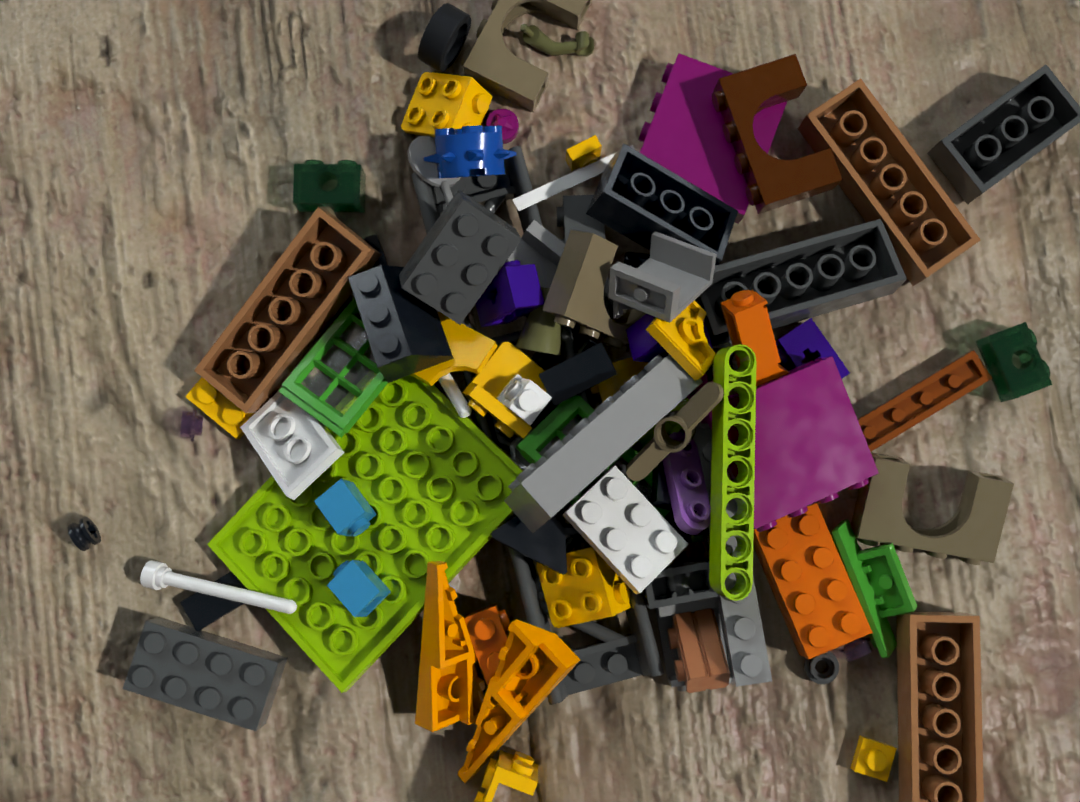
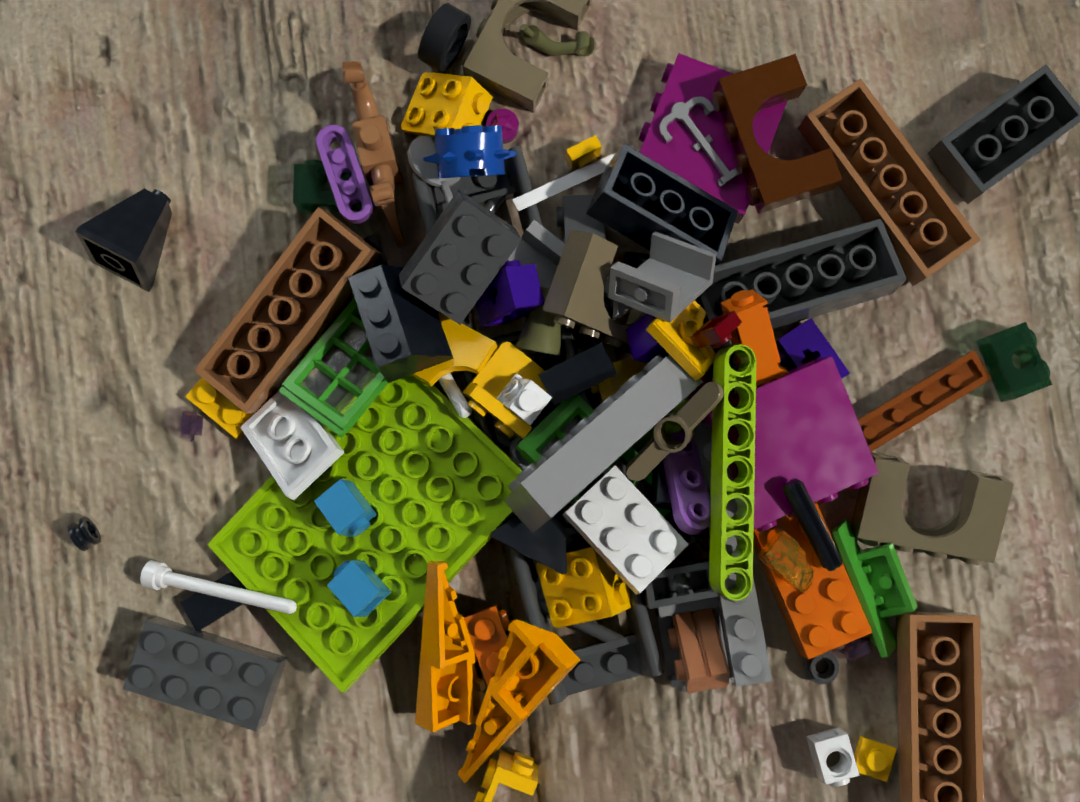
(129, 237): none -> black slope
(340, 161): none -> medium lavender plate
(375, 147): none -> medium nougat torso
(680, 113): none -> light grey piece
(716, 331): none -> dark red plate
(788, 561): none -> clear yellow rock
(812, 524): none -> black axle
(821, 746): none -> white brick

